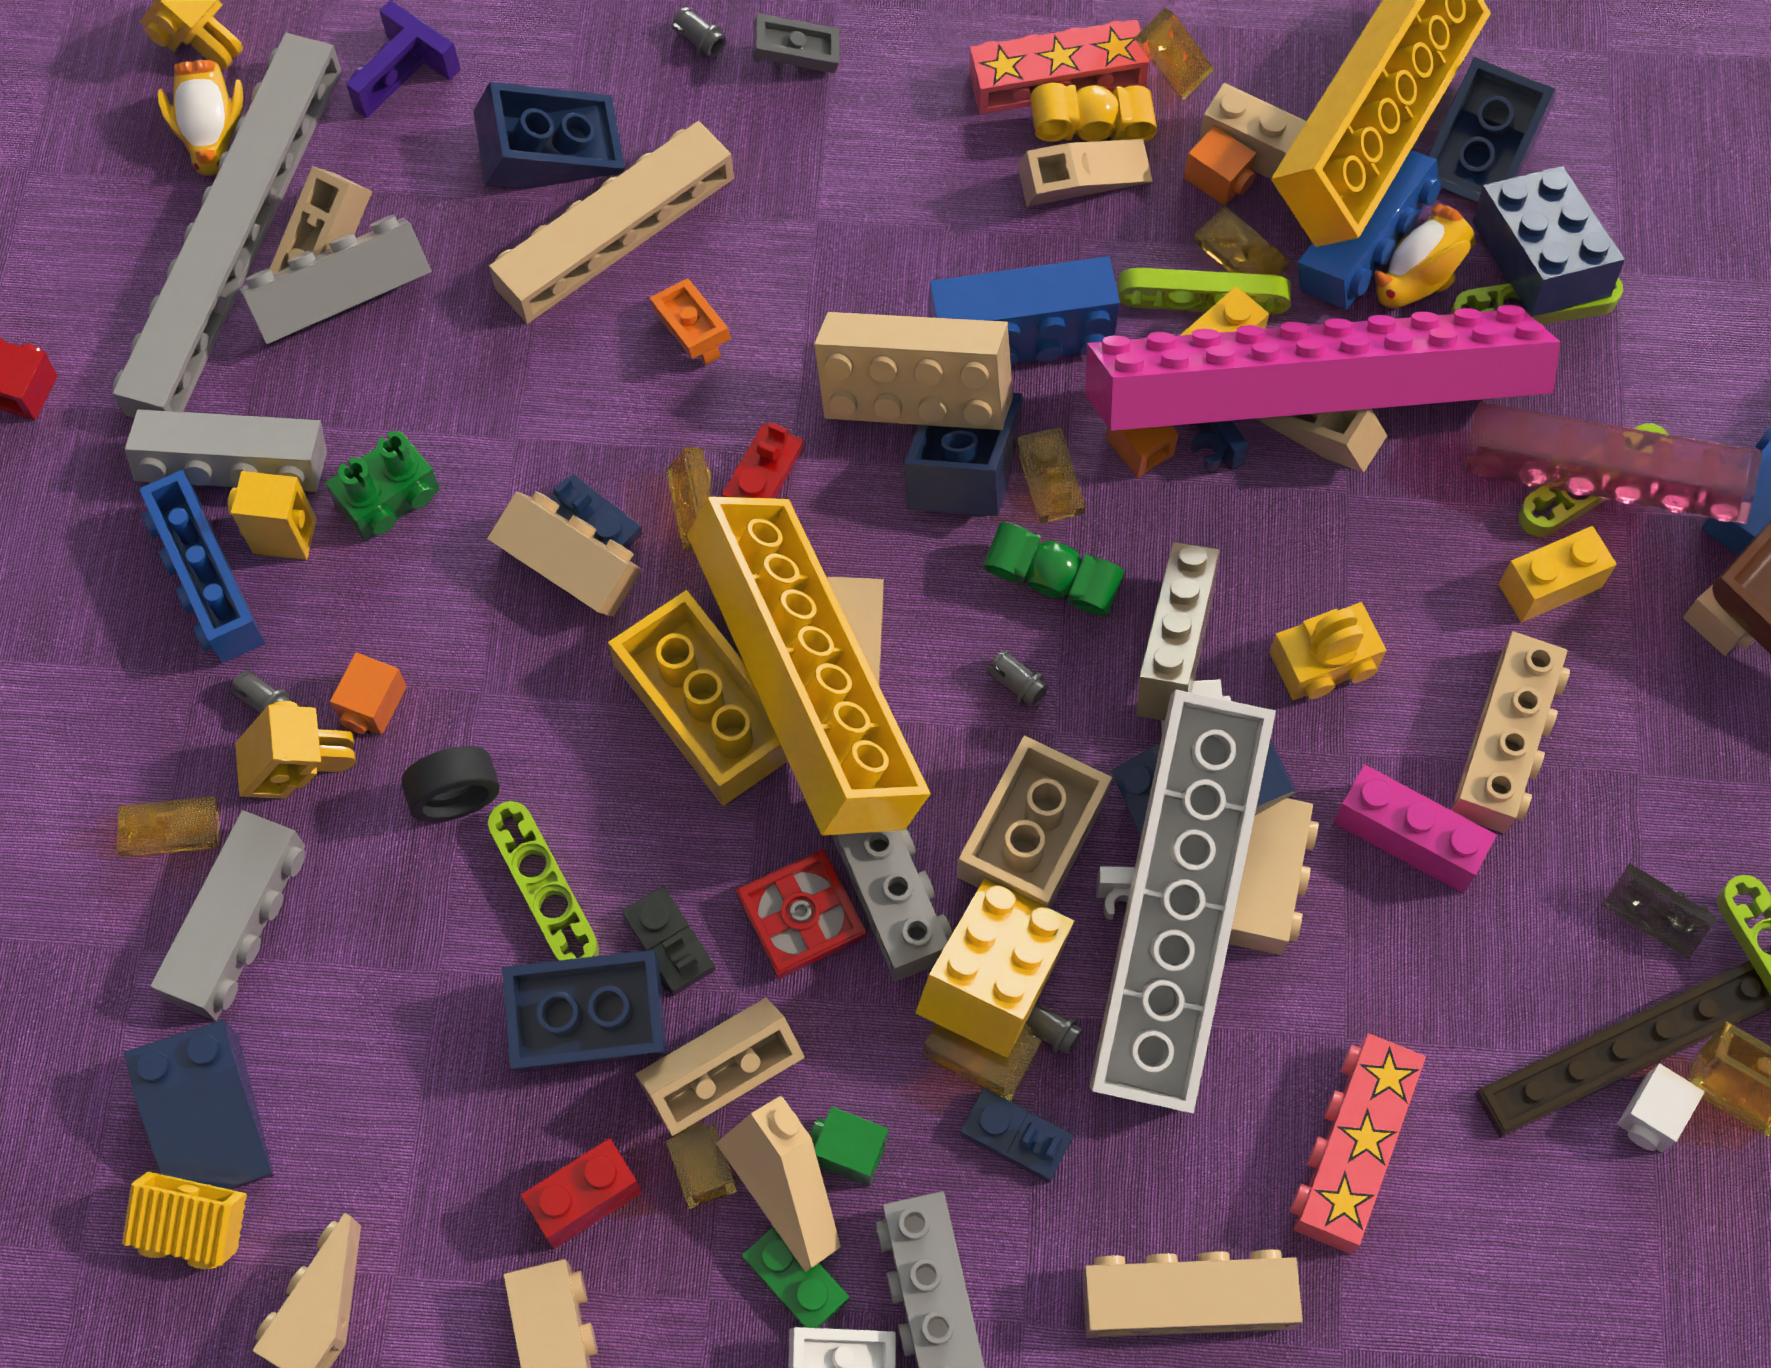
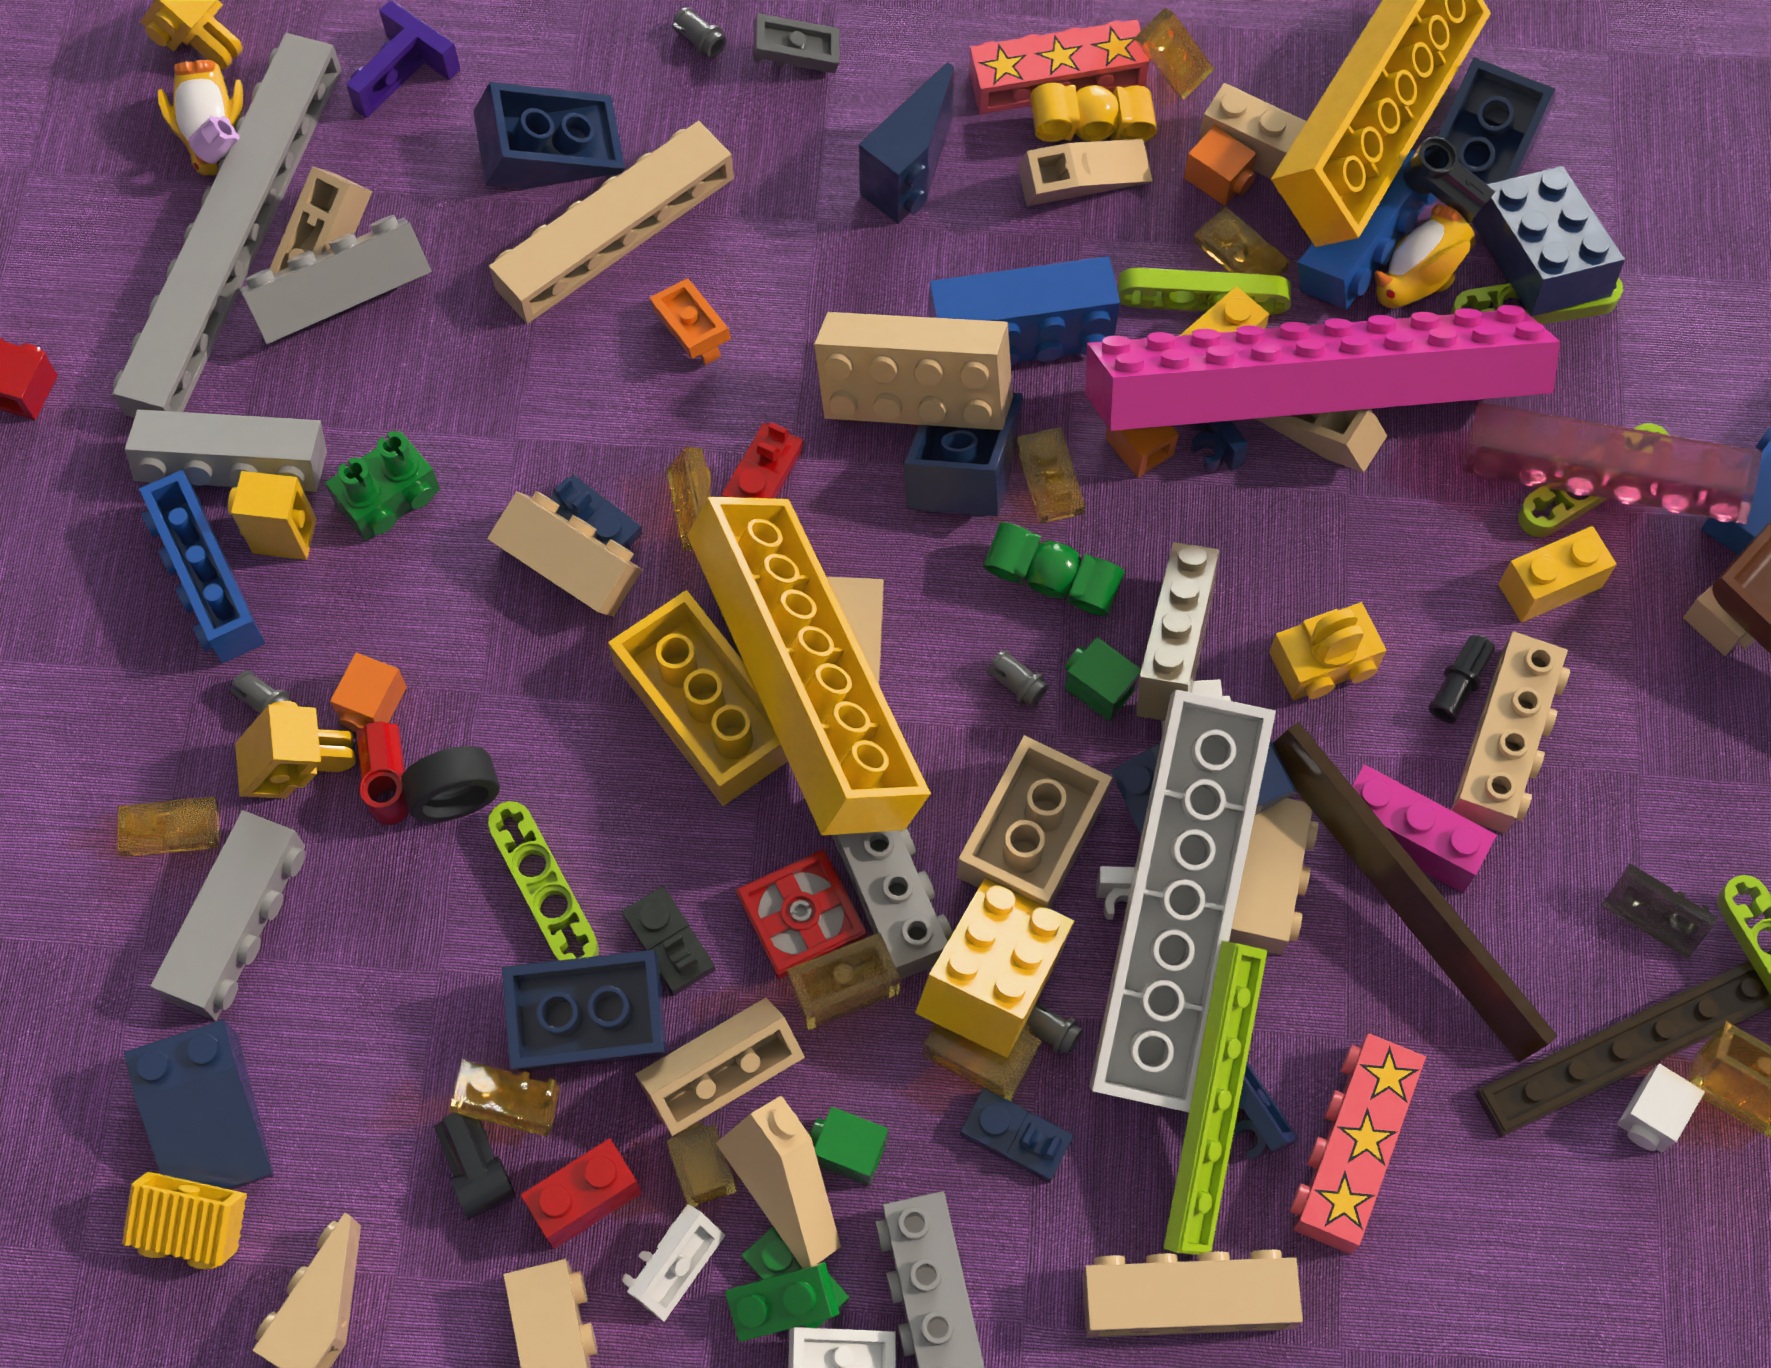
(213, 139): none -> lavender hose
(382, 770): none -> red piece
(478, 1175): none -> black piece
(504, 1098): none -> clear yellow plate
(675, 1263): none -> white plate
(782, 1302): none -> green plate
(844, 981): none -> clear yellow brick
(905, 149): none -> dark blue slope
(1101, 678): none -> green brick
(1215, 1099): none -> lime tile
(1264, 1116): none -> dark blue plate
(1412, 895): none -> dark brown tile
(1446, 178): none -> black piece
(1461, 678): none -> black axle

